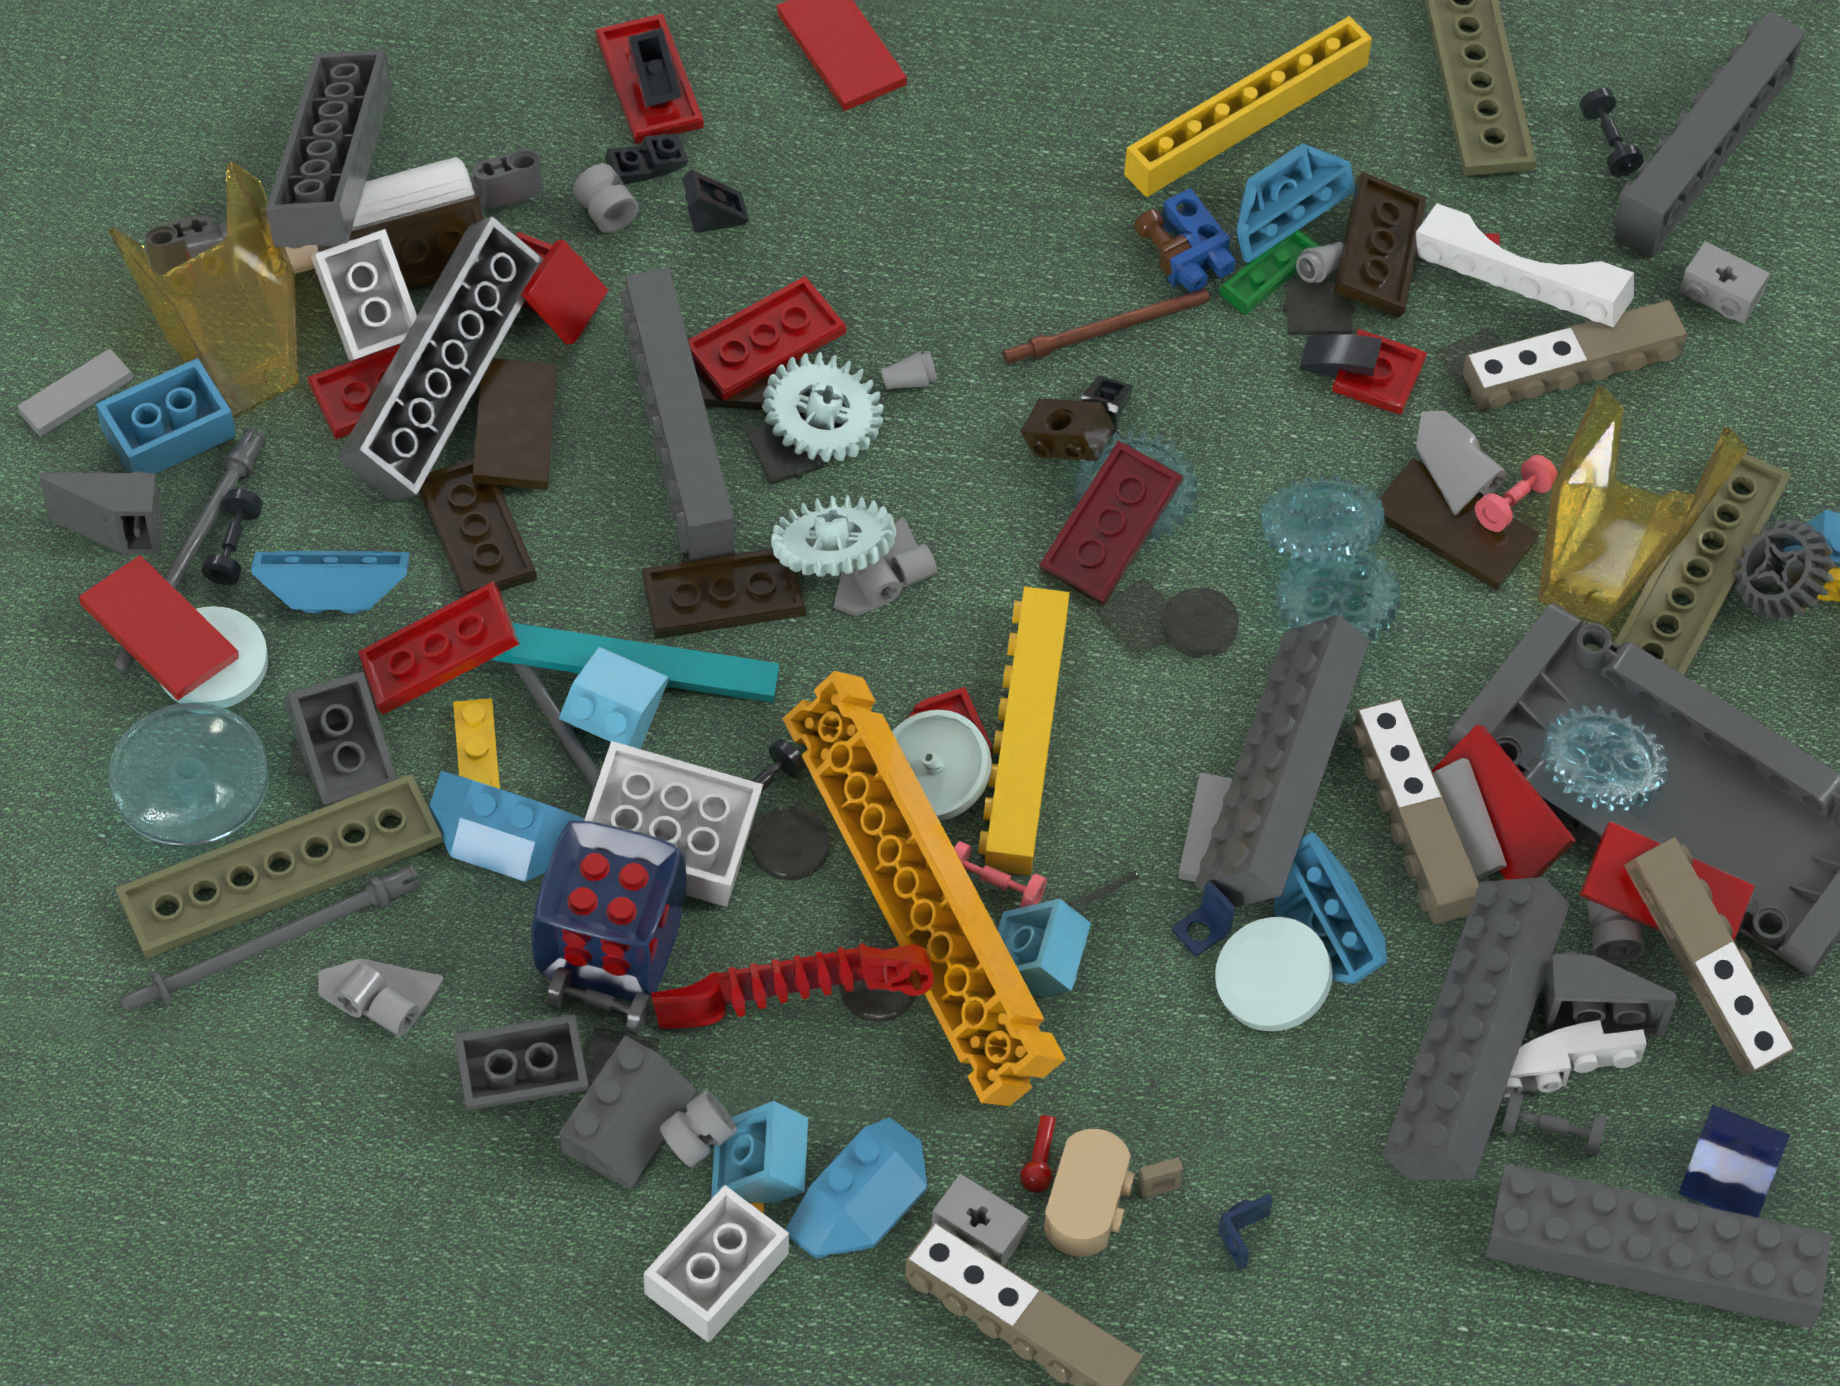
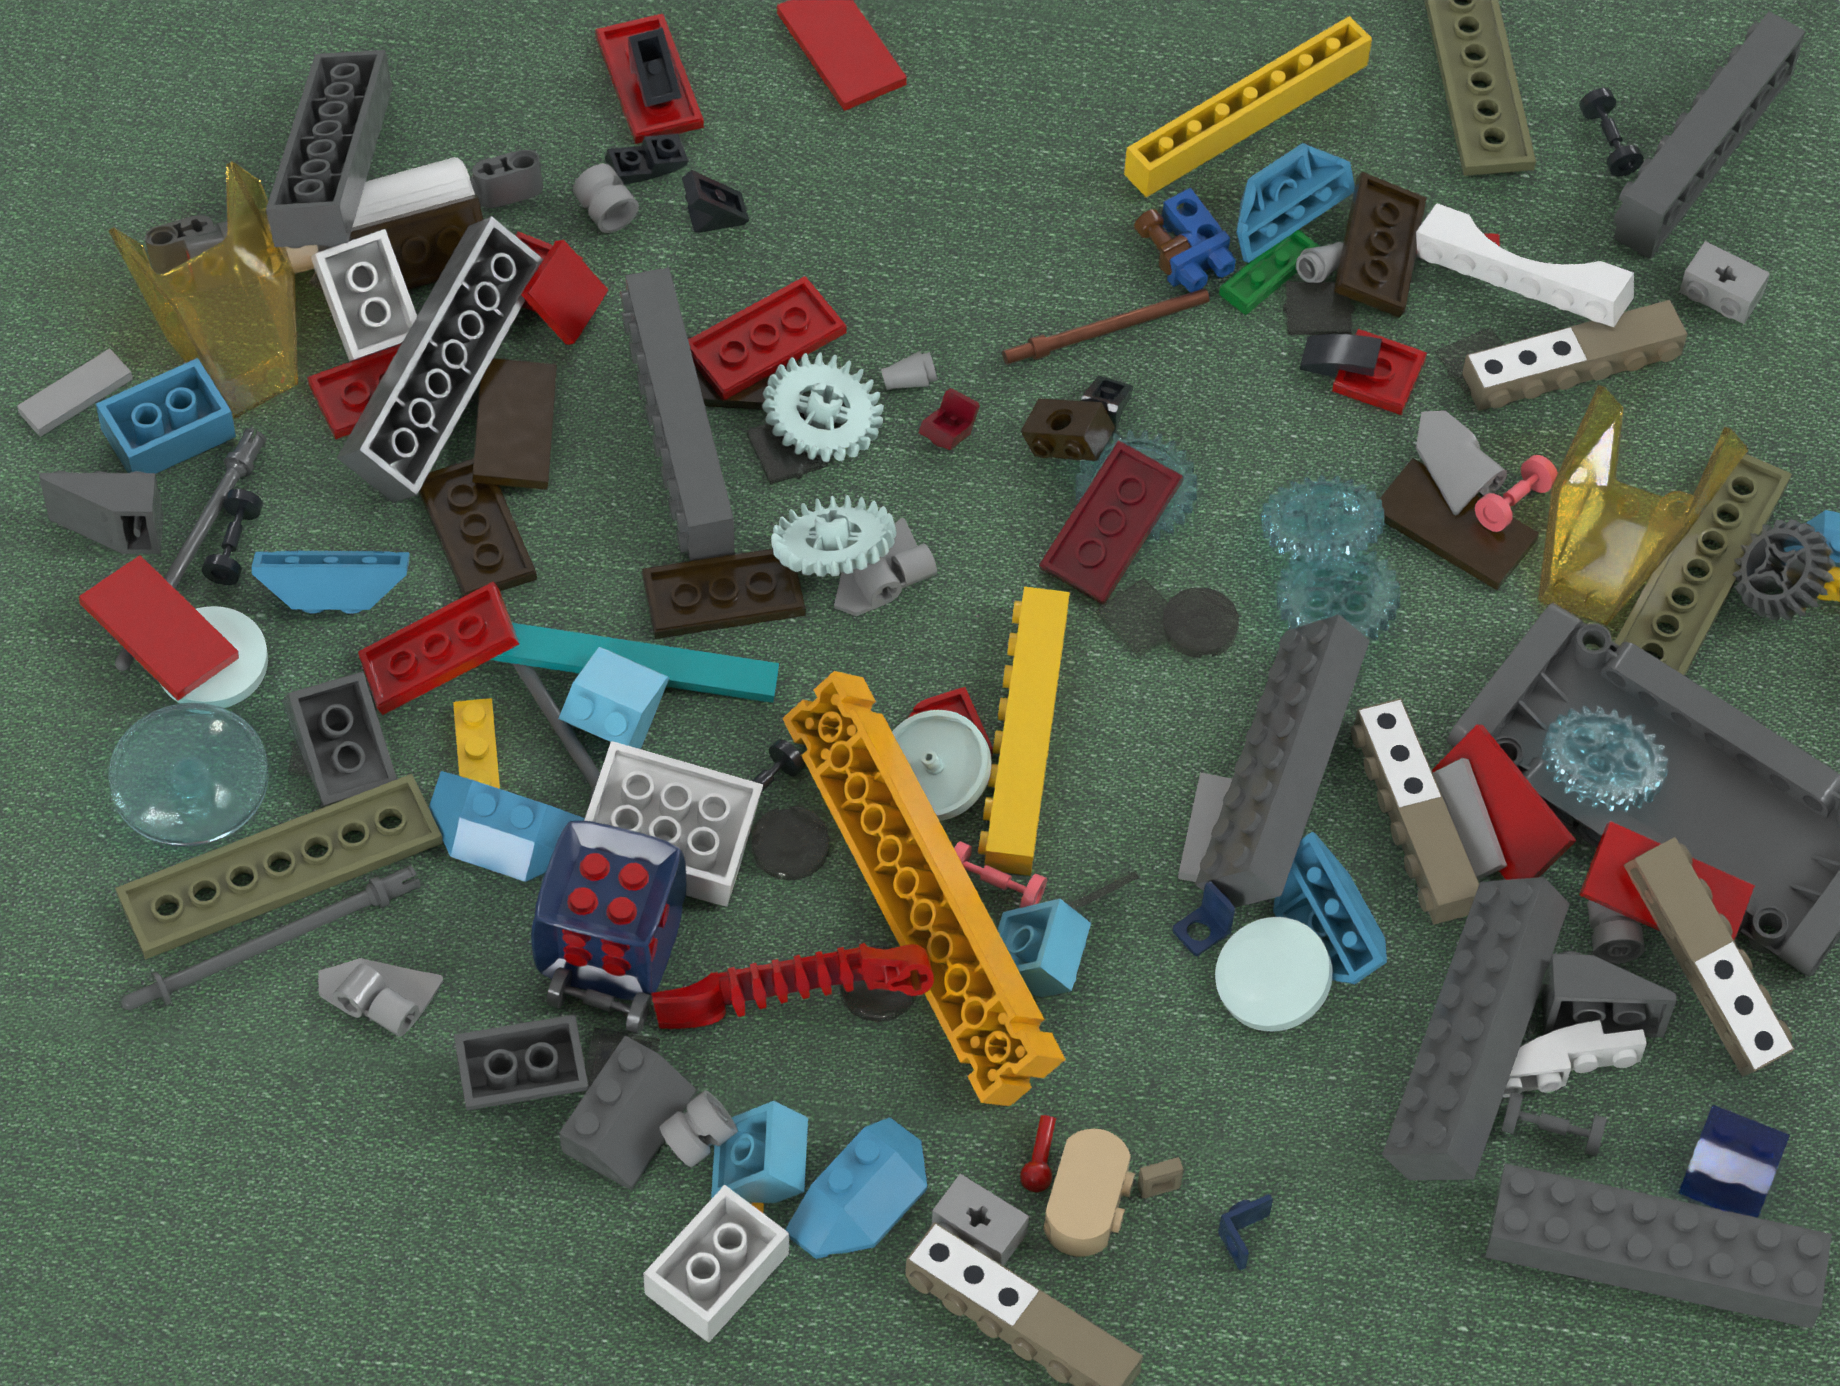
(951, 421): none -> dark red bracket

